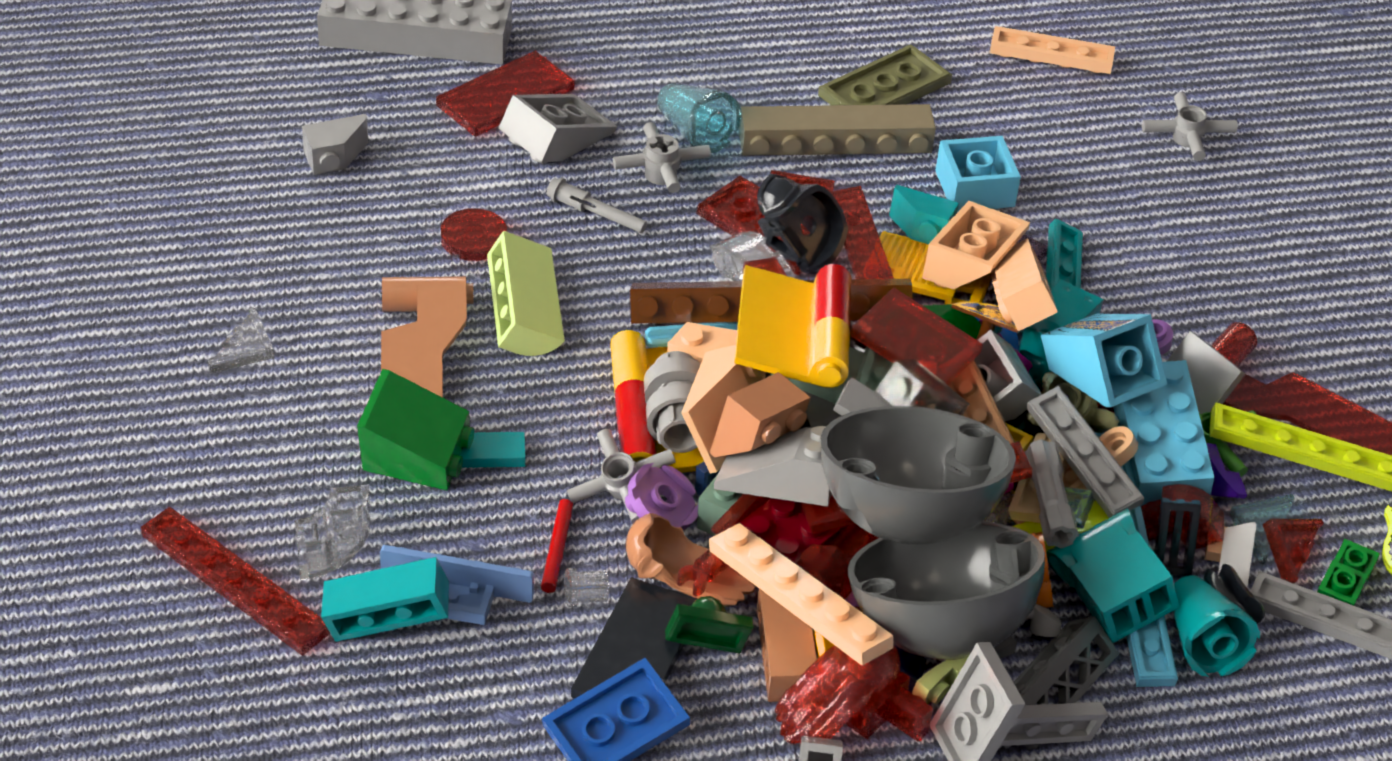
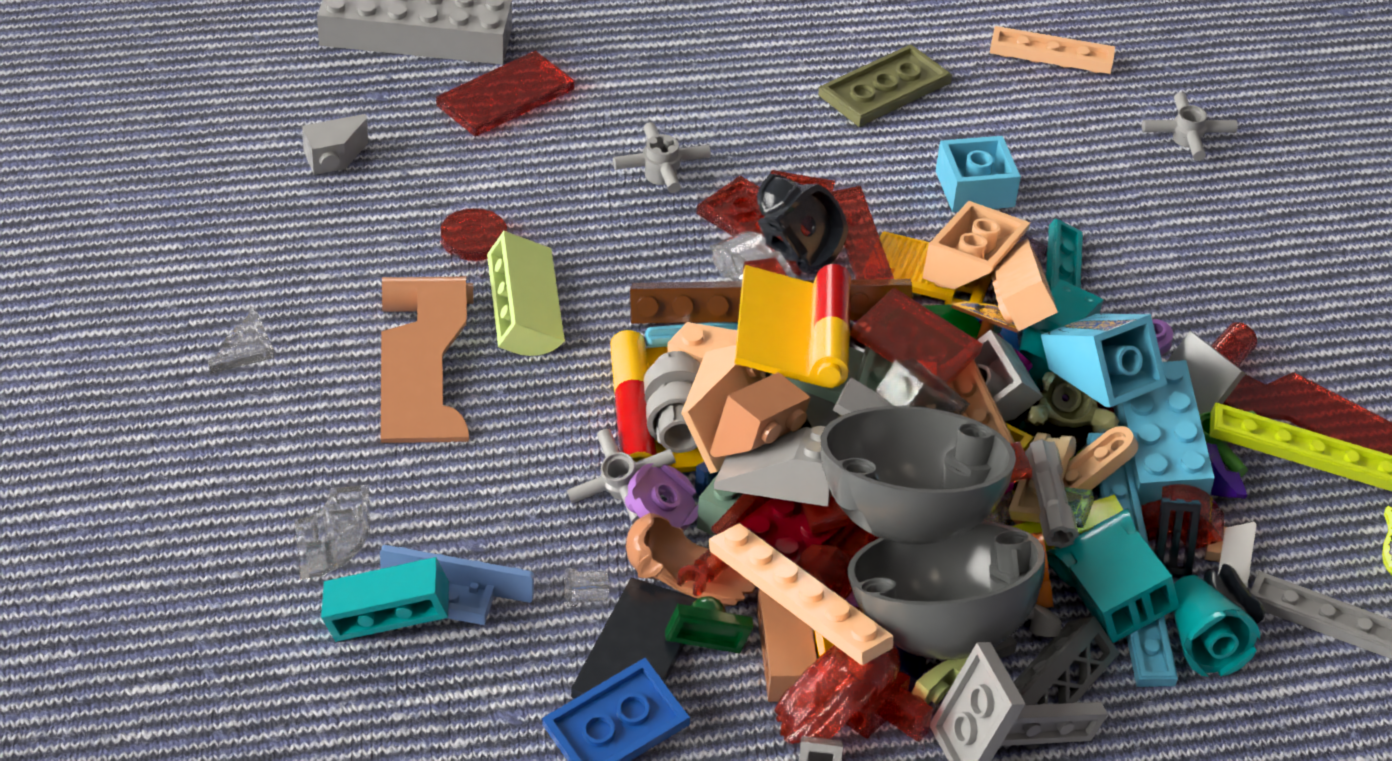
(236, 580): clear red tile -> none
(413, 433): green slope -> none
(495, 450): teal tile -> none
(553, 125): light grey slope -> none
(557, 546): red bar -> none
(562, 191): light grey pin -> none
(701, 114): clear light blue cone -> none
(836, 129): dark tan brick -> none
(921, 213): teal slope -> none
(1084, 452): light grey tile -> none
(1260, 513): clear light blue tile -> none
(1291, 543): clear red tile -> none
(1349, 572): green slope -> none

